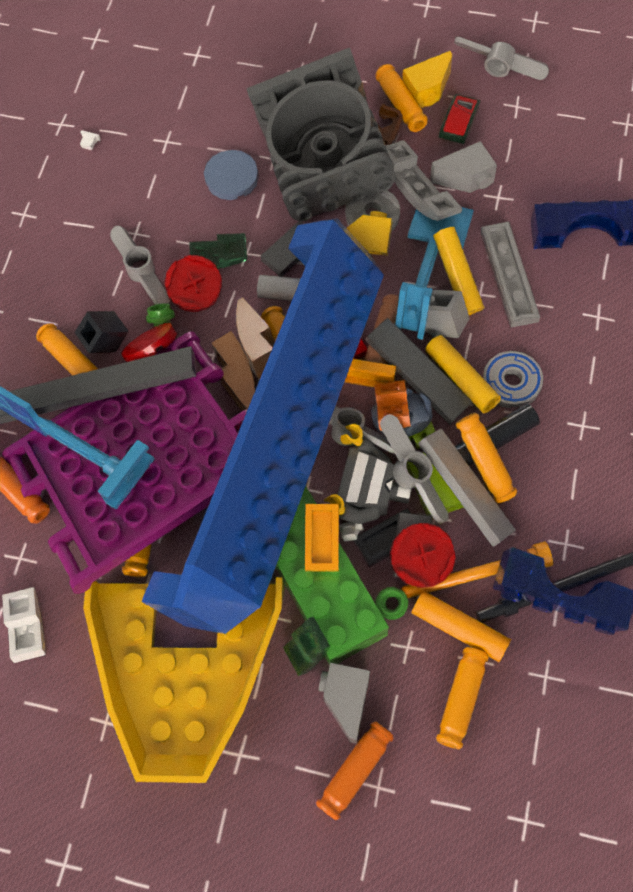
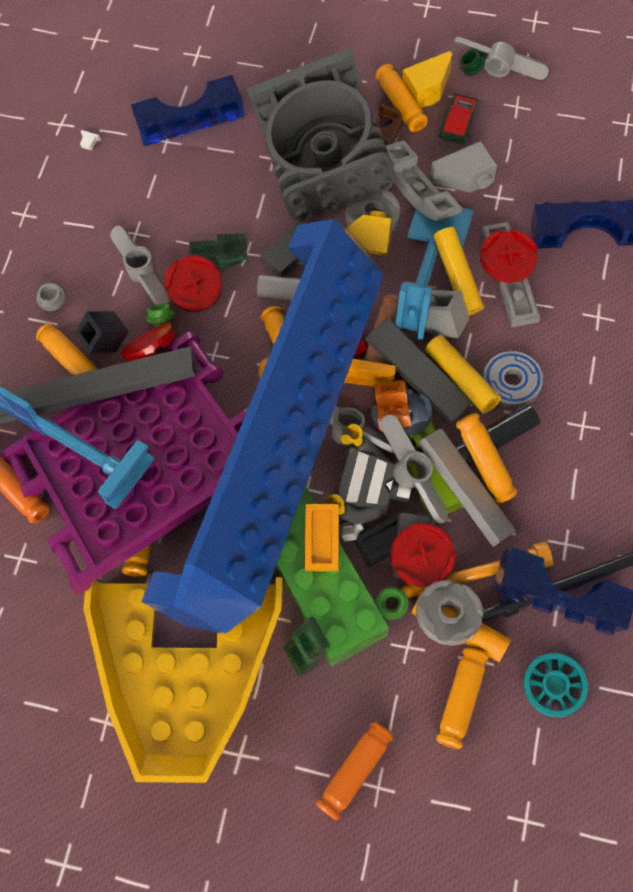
(24, 625): white slope -> none
(50, 297): none -> light grey plate
(161, 122): none -> clear blue arch
(231, 174): sand blue tile -> none
(237, 371): medium nougat slope -> none
(254, 336): medium nougat slope -> none
(345, 696): light grey slope -> none
(444, 629): none -> light grey tile
(472, 62): none -> dark green plate
(509, 256): none -> red tile
(555, 685): none -> teal wheel

